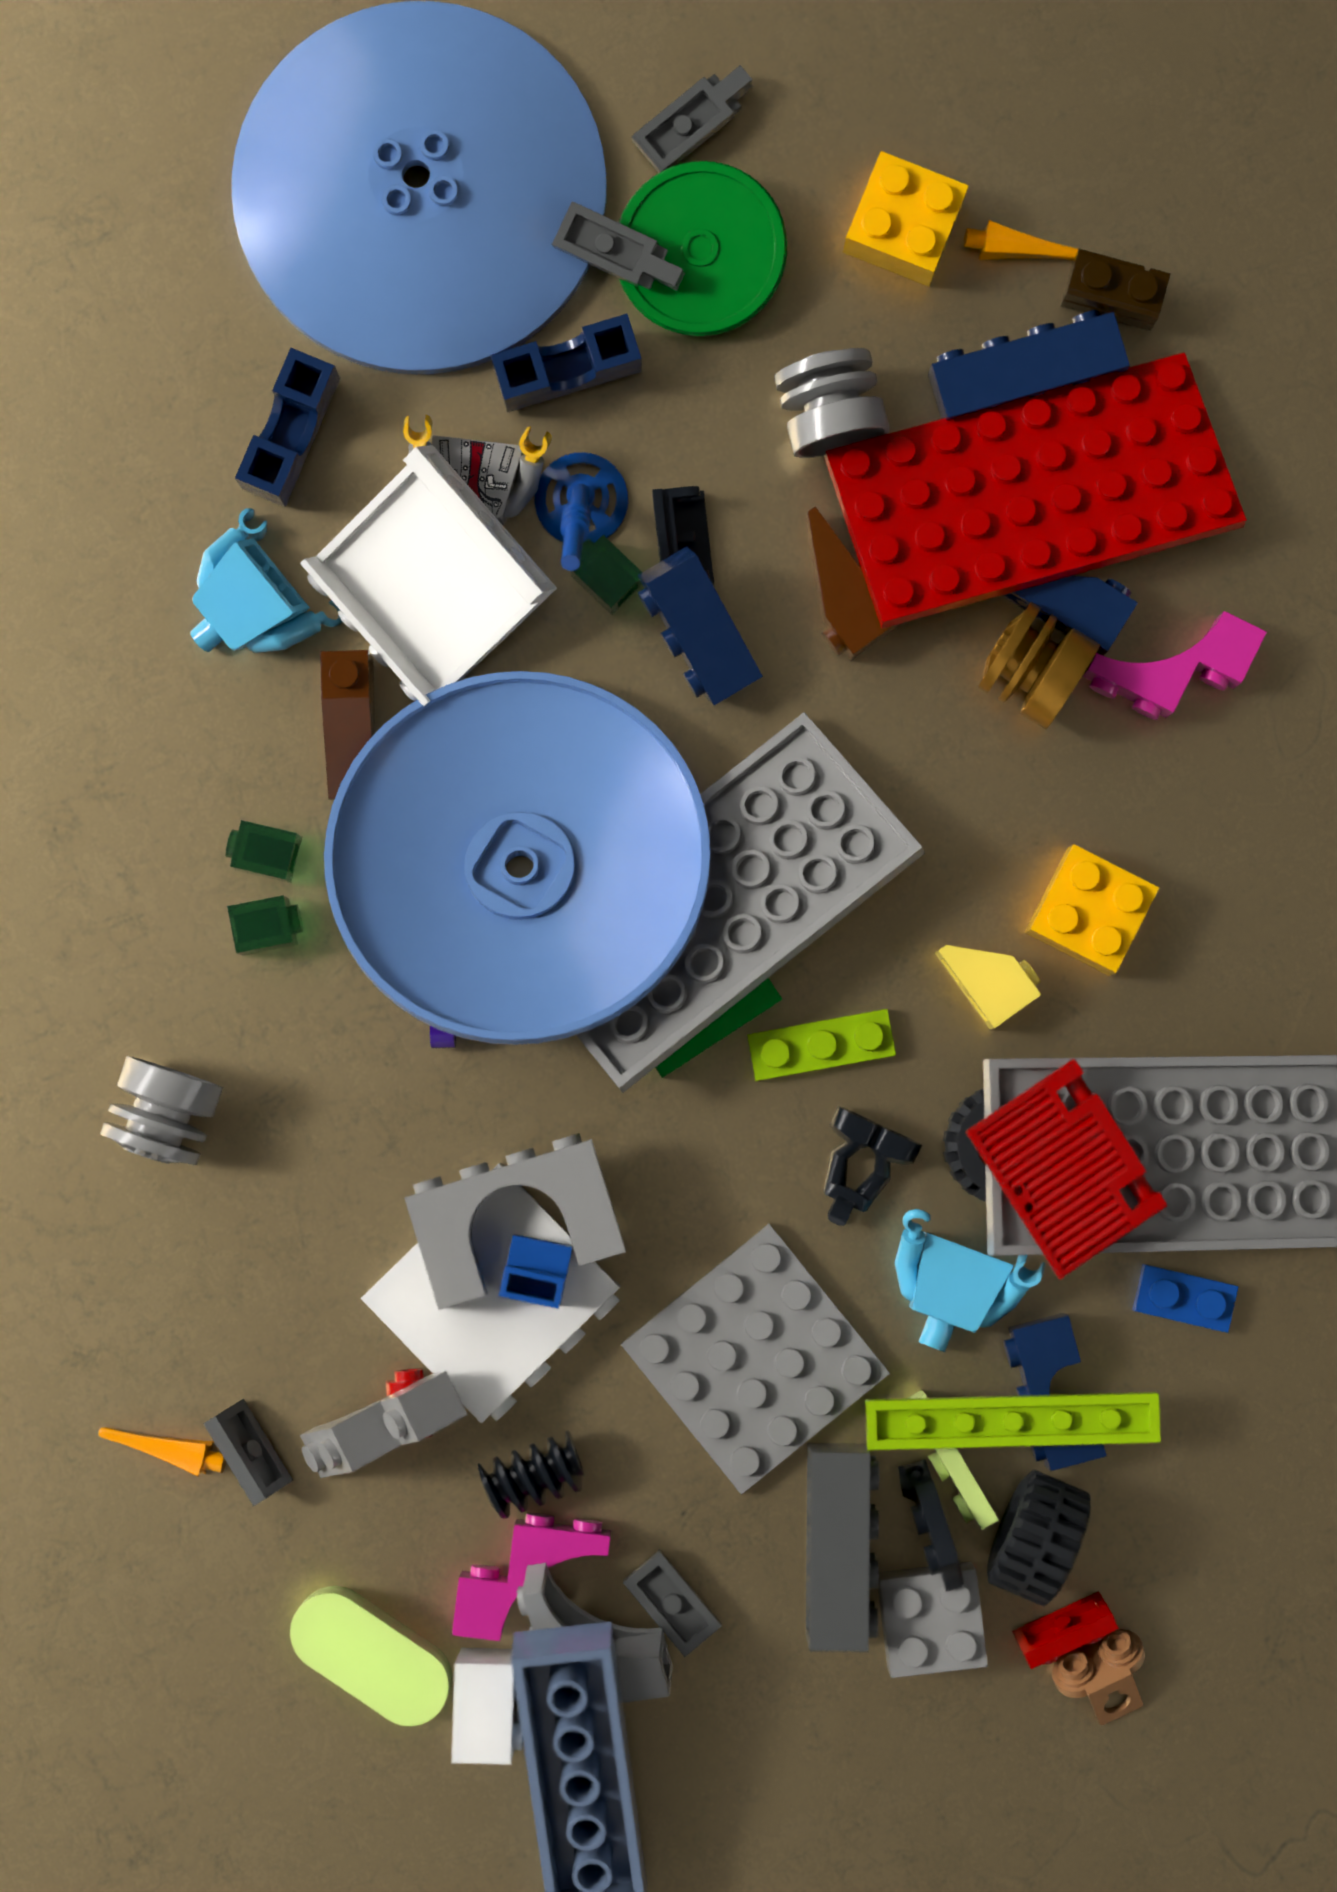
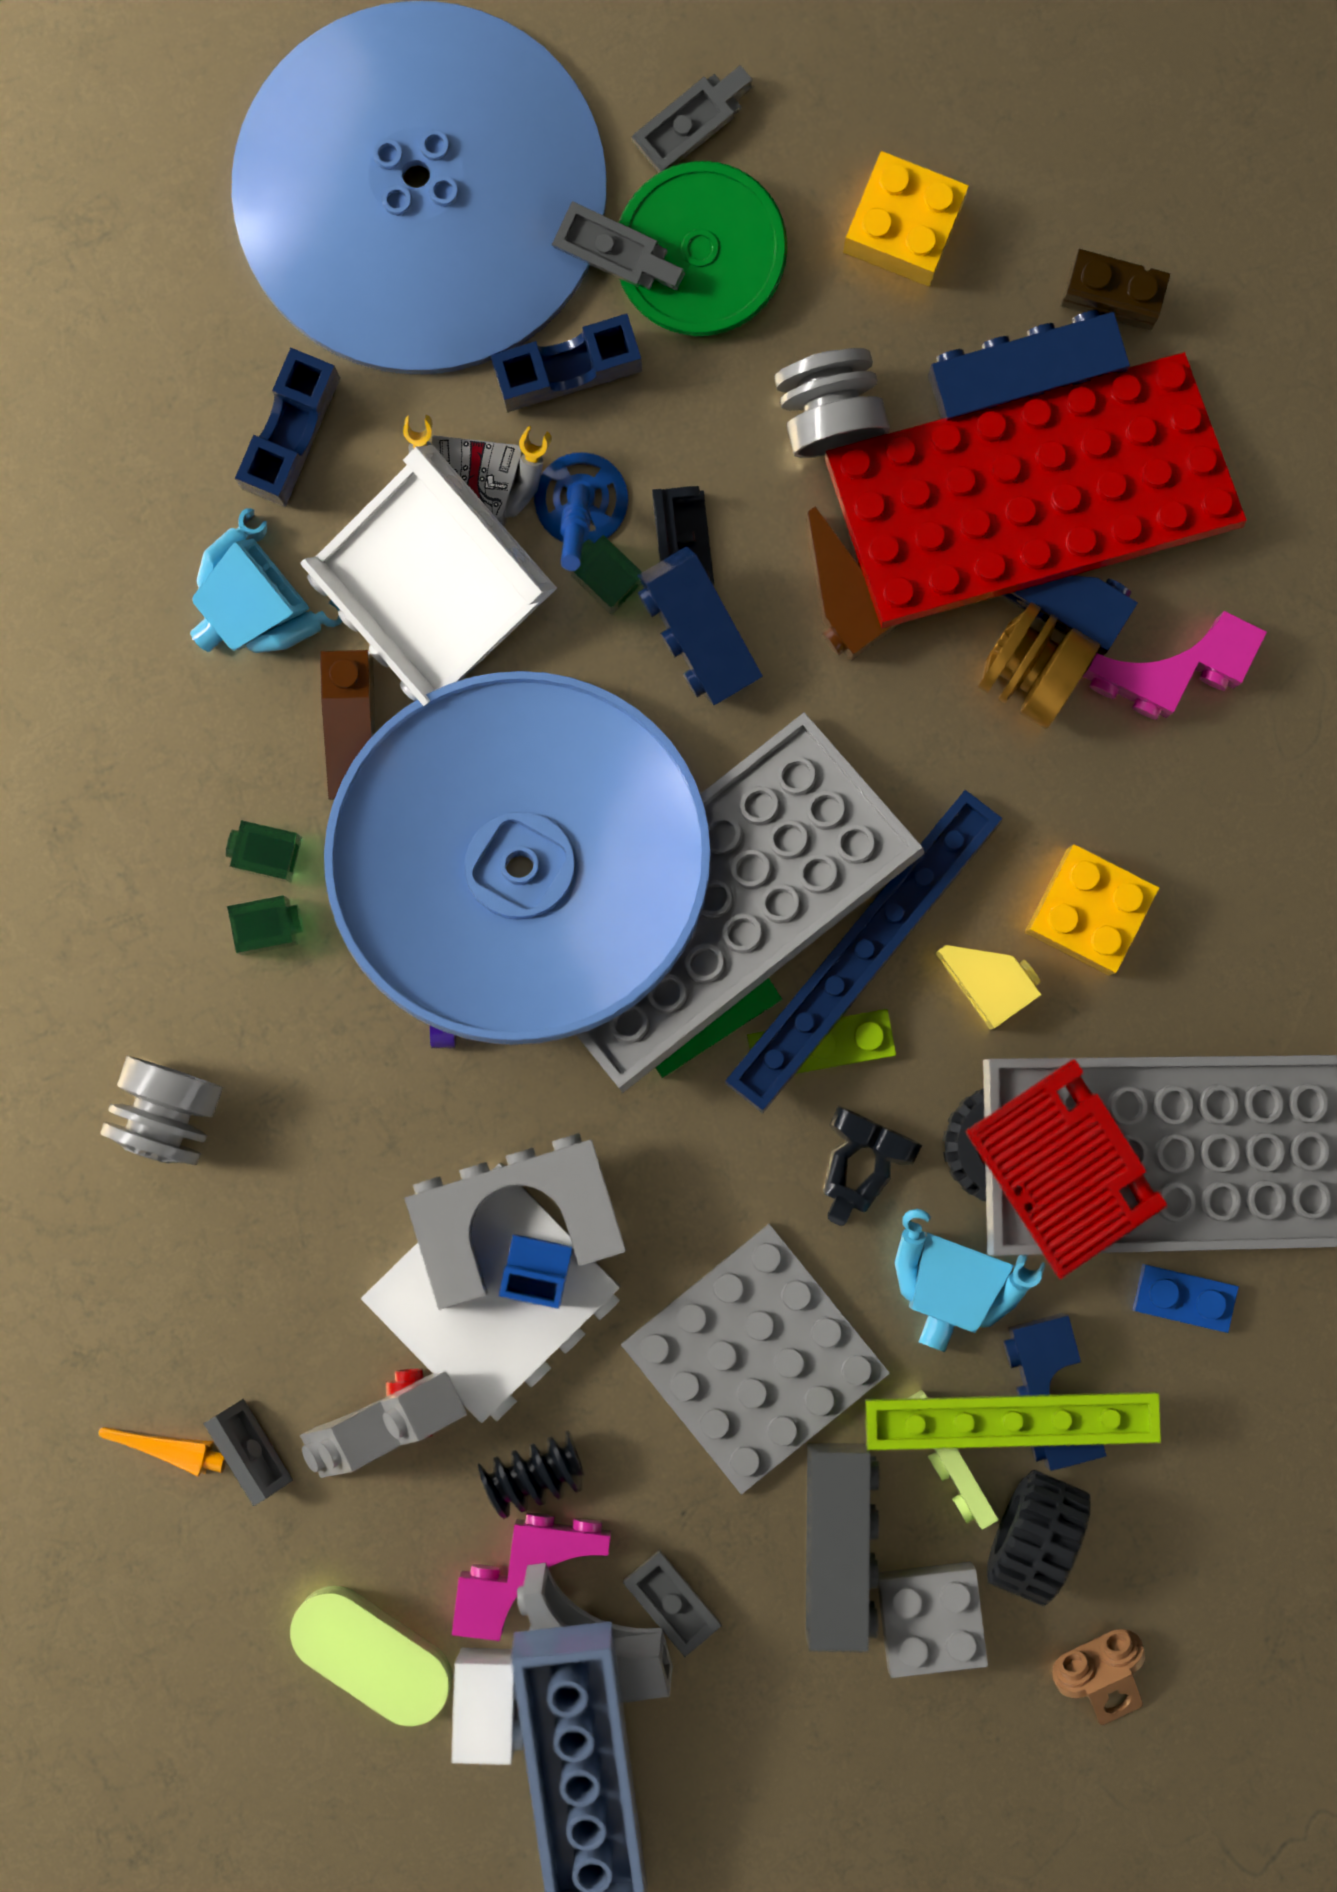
(862, 952): none -> dark blue plate
(929, 1518): black hinge -> none
(1006, 243): light orange piece -> none
(1065, 1630): red plate -> none

